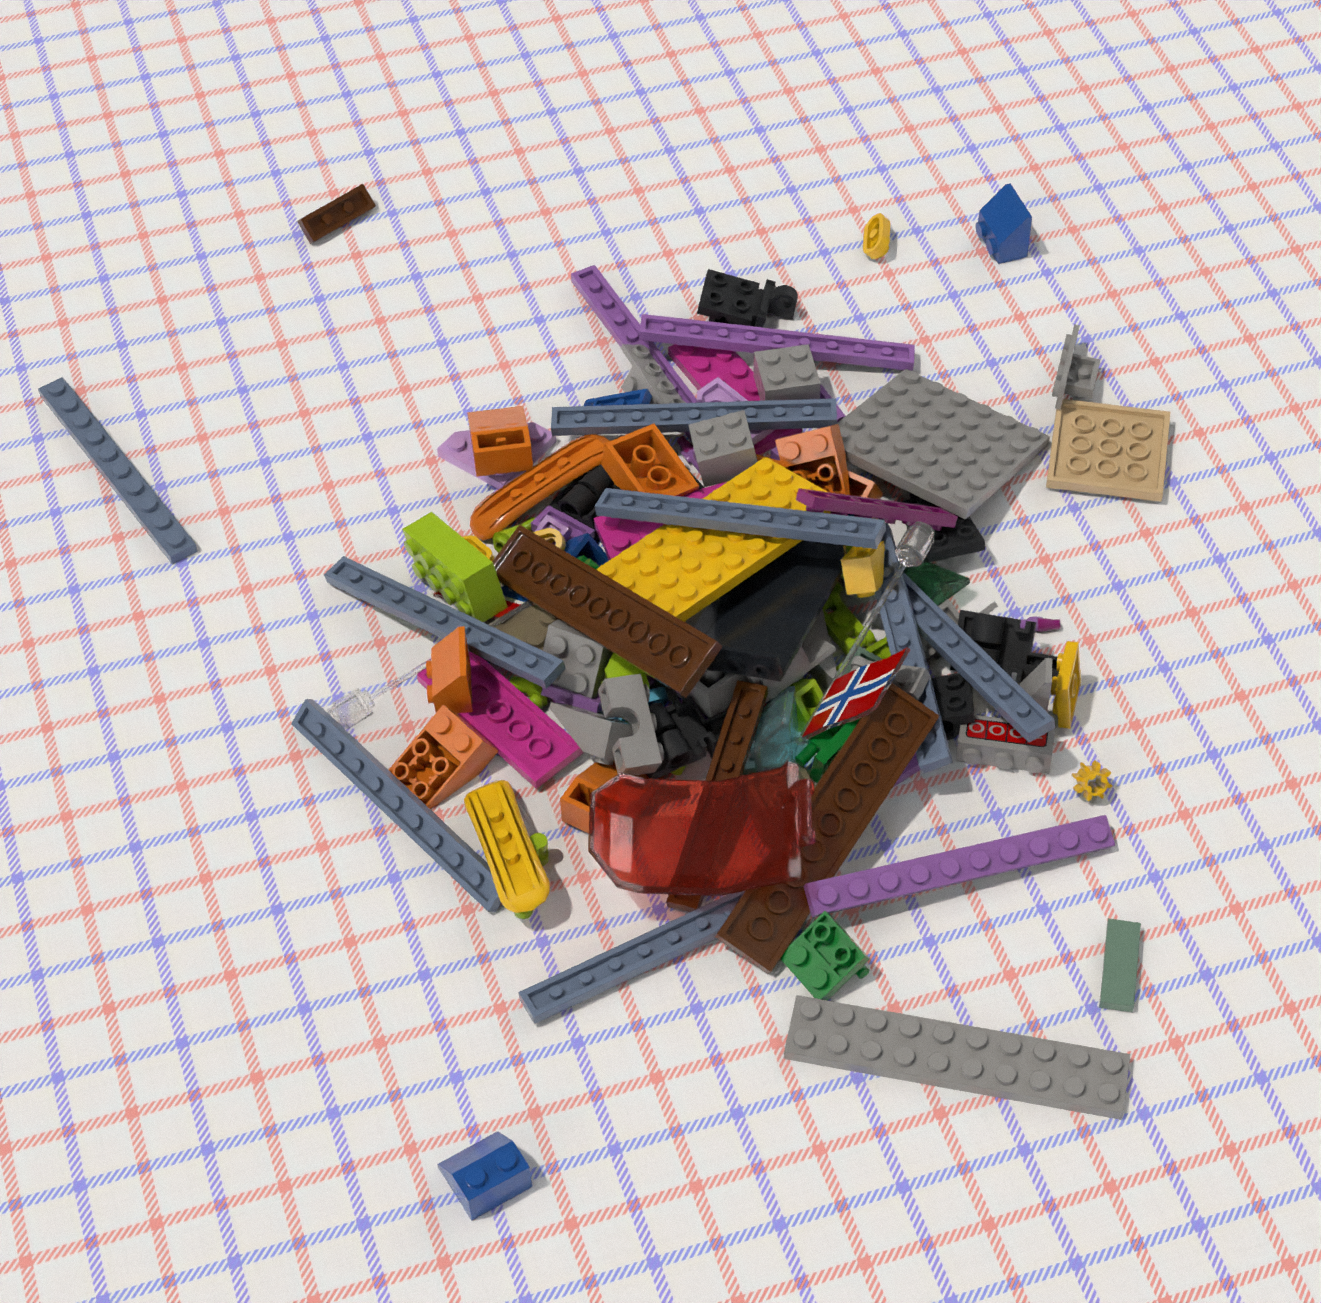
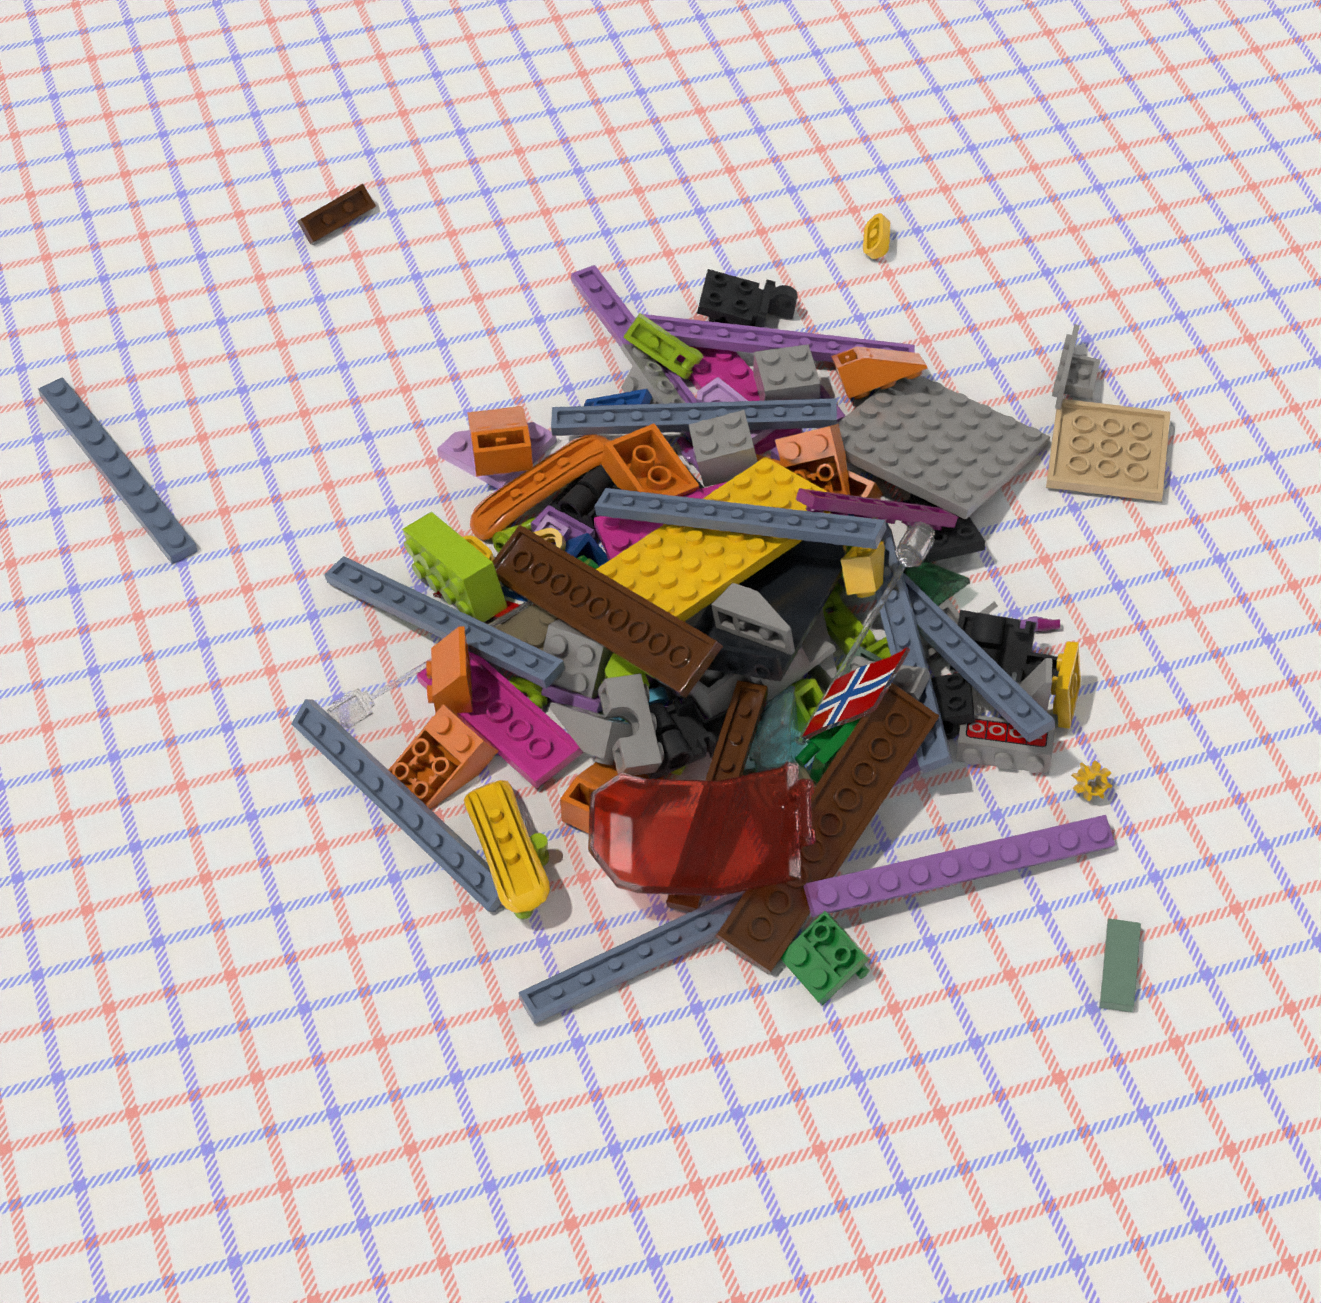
(487, 1174): blue slope -> none
(662, 346): none -> lime plate
(752, 617): none -> light grey slope
(869, 368): none -> orange slope
(958, 1057): light grey plate -> none
(1005, 225): blue slope -> none

